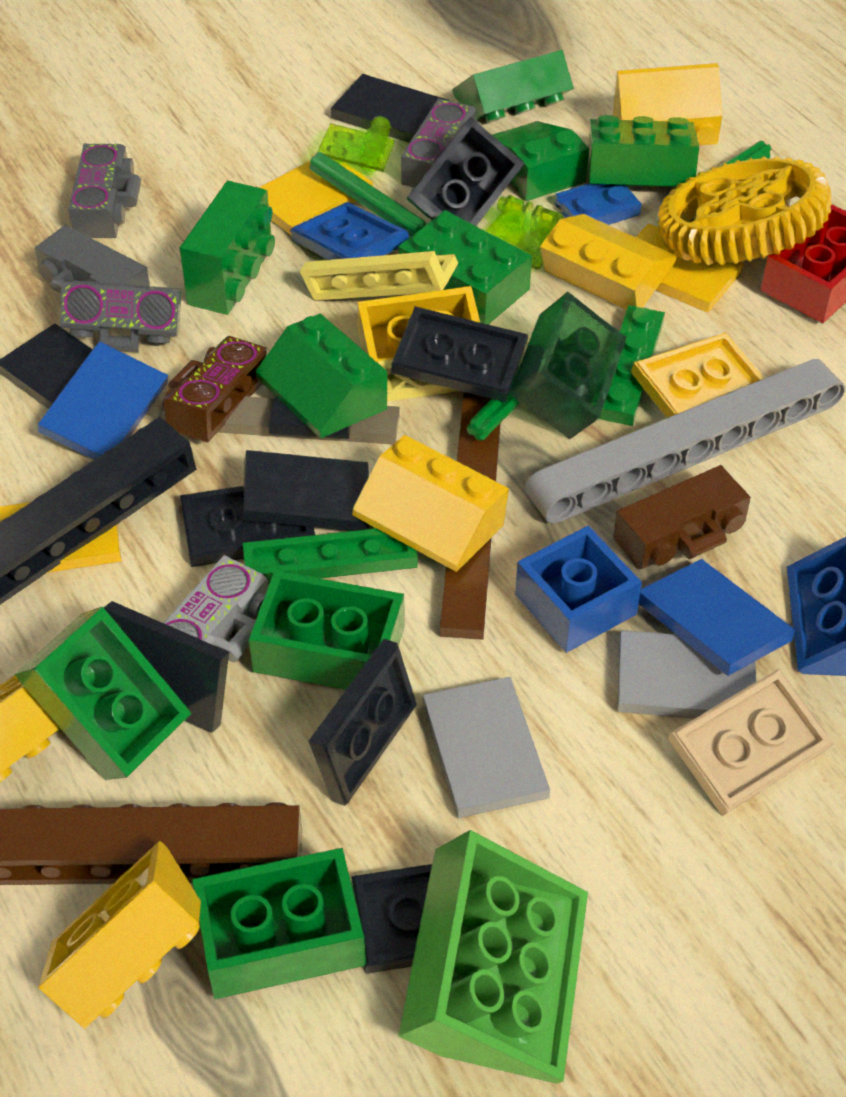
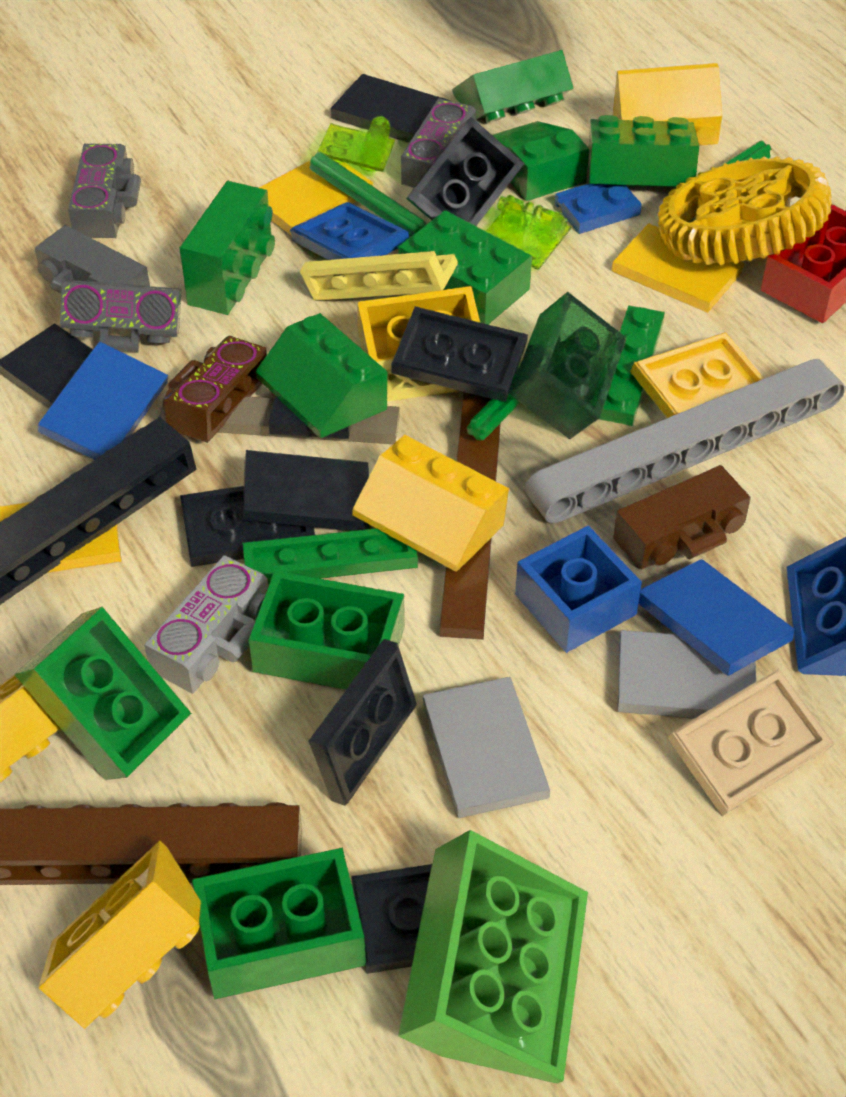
(185, 663): black tile -> none
(605, 260): yellow slope -> none

